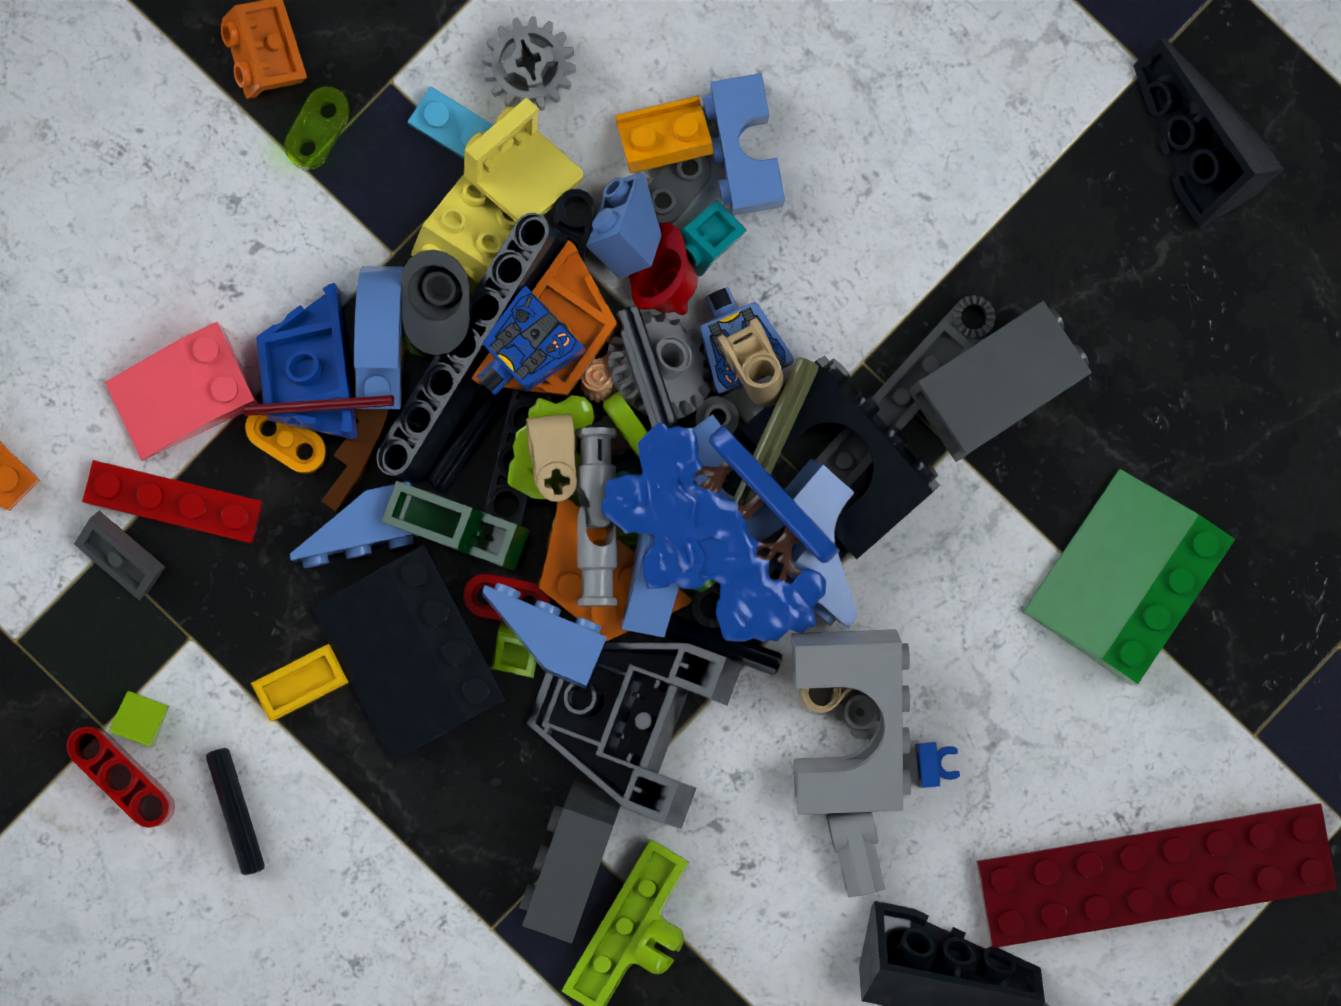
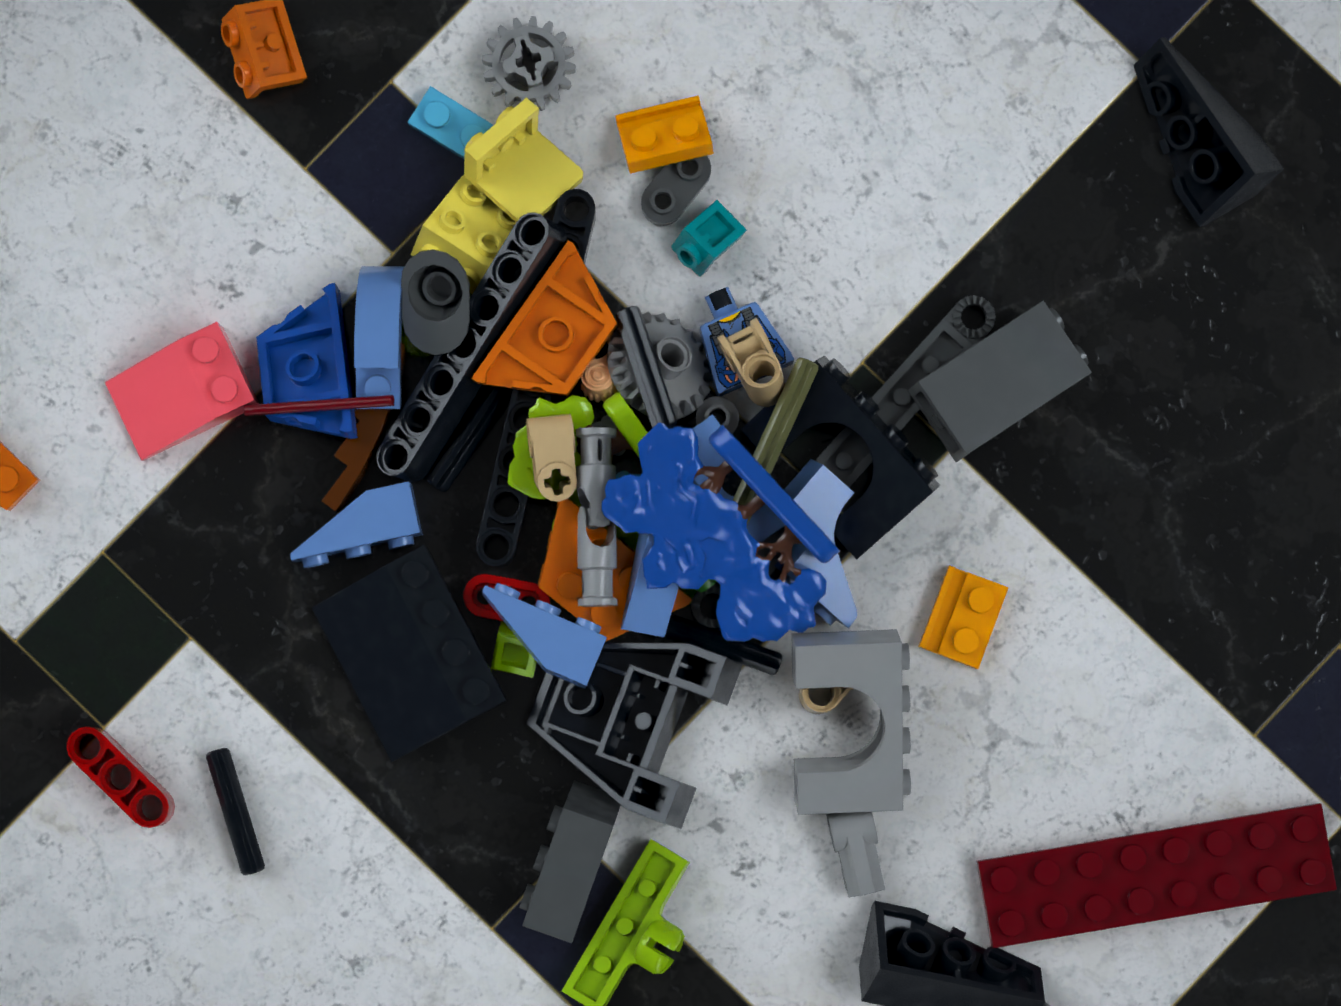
(119, 555): dark grey plate -> none
(139, 719): lime slope -> none
(172, 501): red plate -> none
(286, 442): light orange plate -> none
(300, 682): yellow tile -> none
(316, 129): clear neon green plate -> none
(455, 525): dark green slope -> none
(527, 345): torso -> none
(626, 227): medium blue slope -> none
(669, 280): red piece -> none
(749, 182): medium blue arch -> none
(847, 713): light grey plate -> none
(930, 766): blue tile -> none
(963, 617): none -> light orange plate
(1128, 576): green slope -> none

